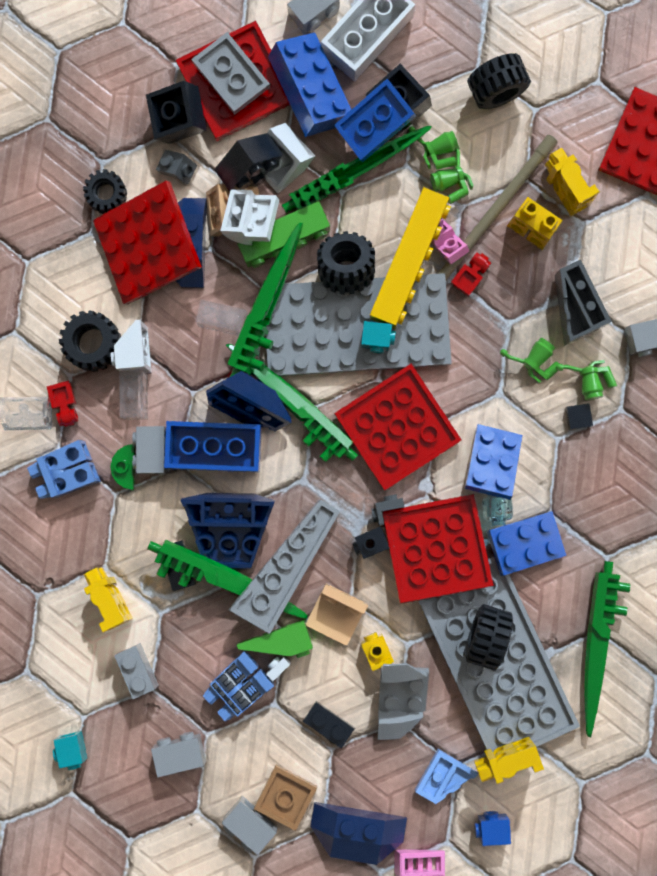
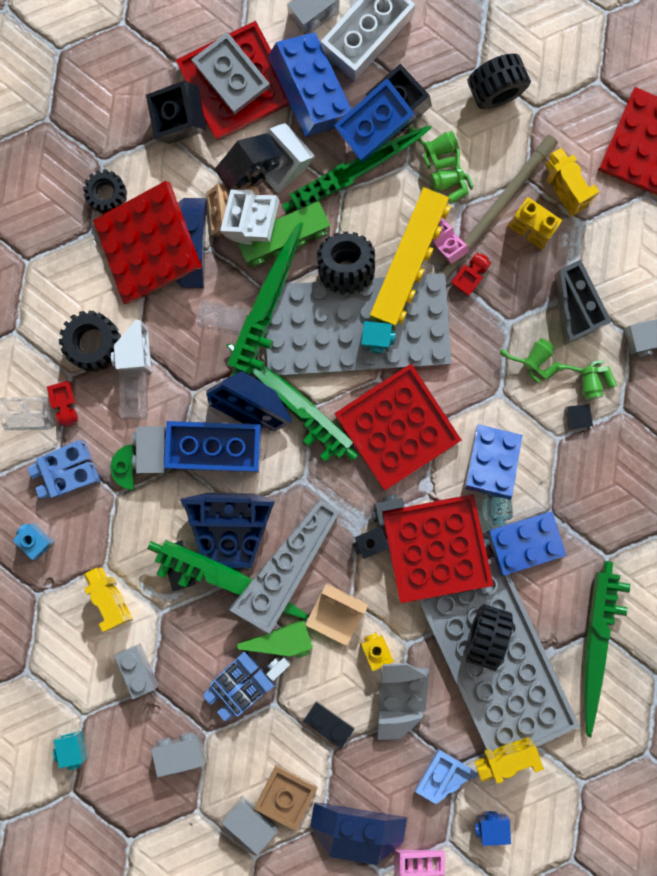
(32, 540): none -> dark azure brick
(176, 166): dark grey bracket -> none

